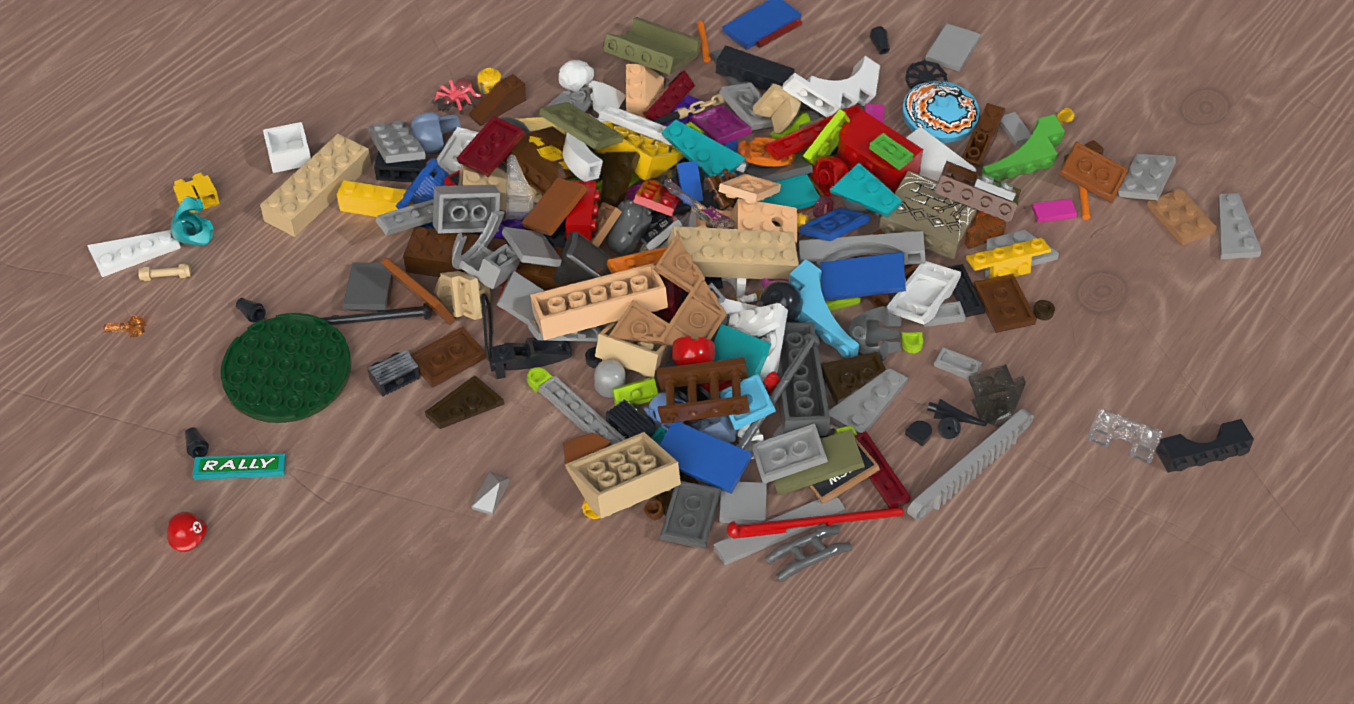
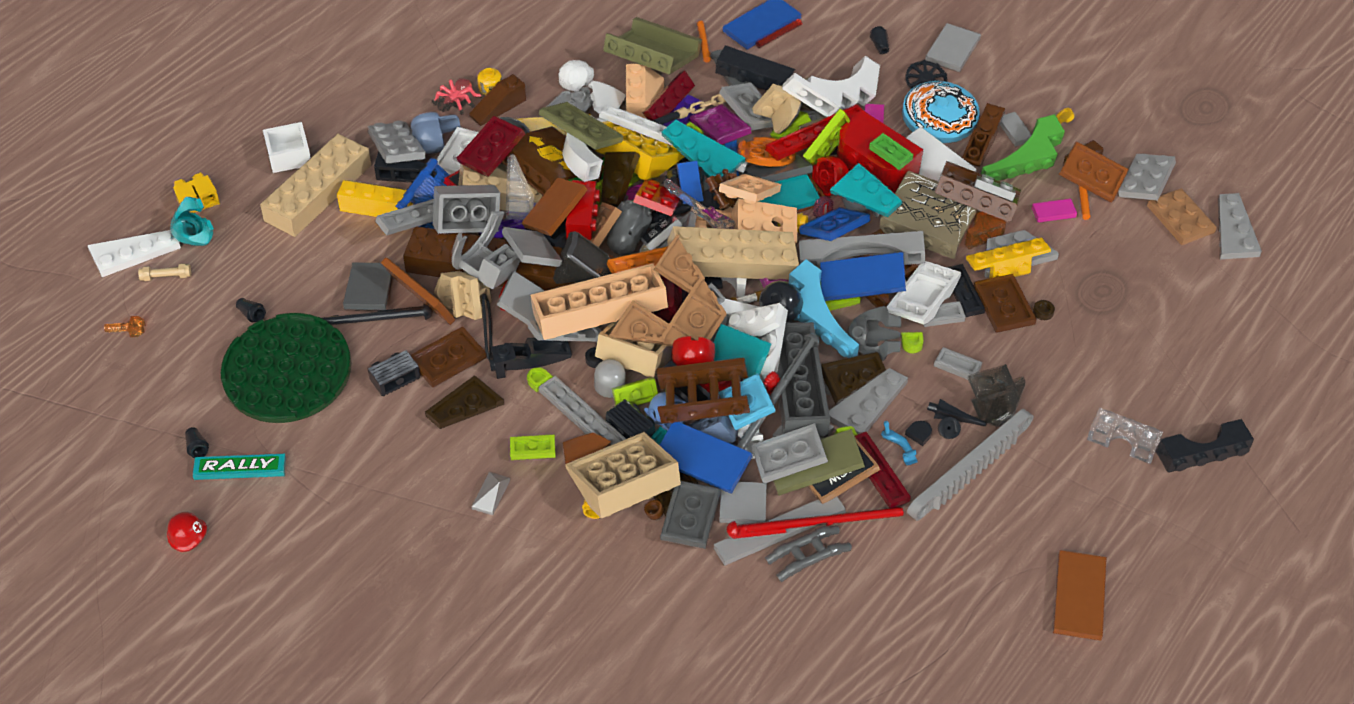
(532, 447): none -> lime plate
(909, 455): none -> dark azure piece
(1080, 595): none -> dark orange tile

